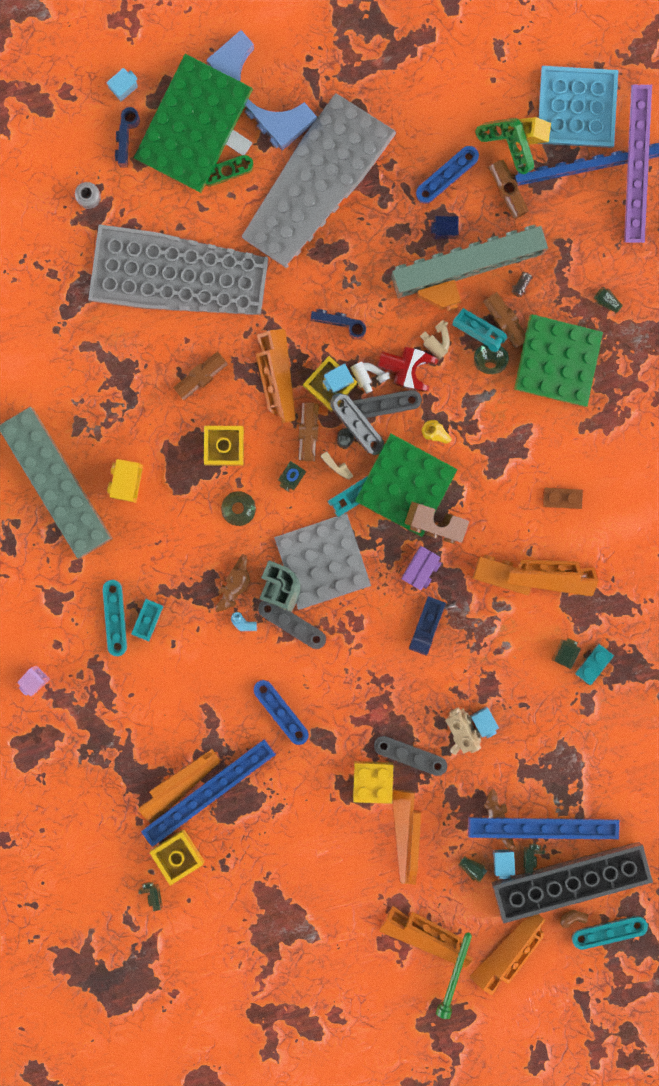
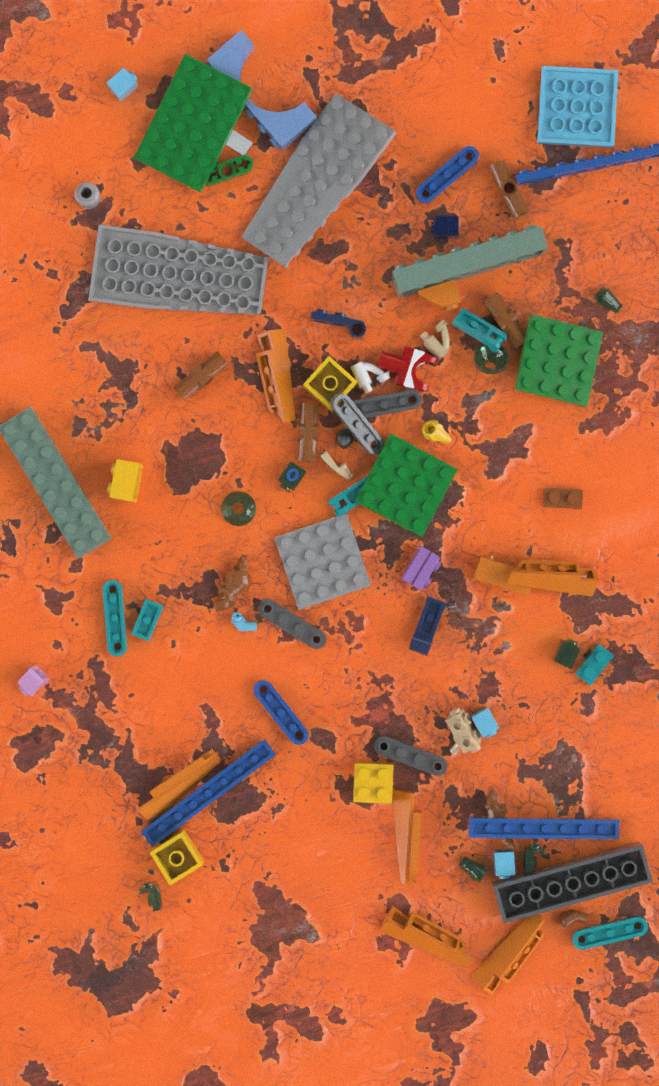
(122, 136): dark blue plate -> none
(223, 445): yellow brick -> none
(281, 586): sand green brick -> none
(338, 379): medium azure brick -> none
(421, 518): arch -> none
(444, 1009): green piece -> none
(512, 136): green beam -> none
(521, 285): clear smoke pin -> none
(535, 130): yellow brick -> none
(638, 163): medium lavender plate -> none

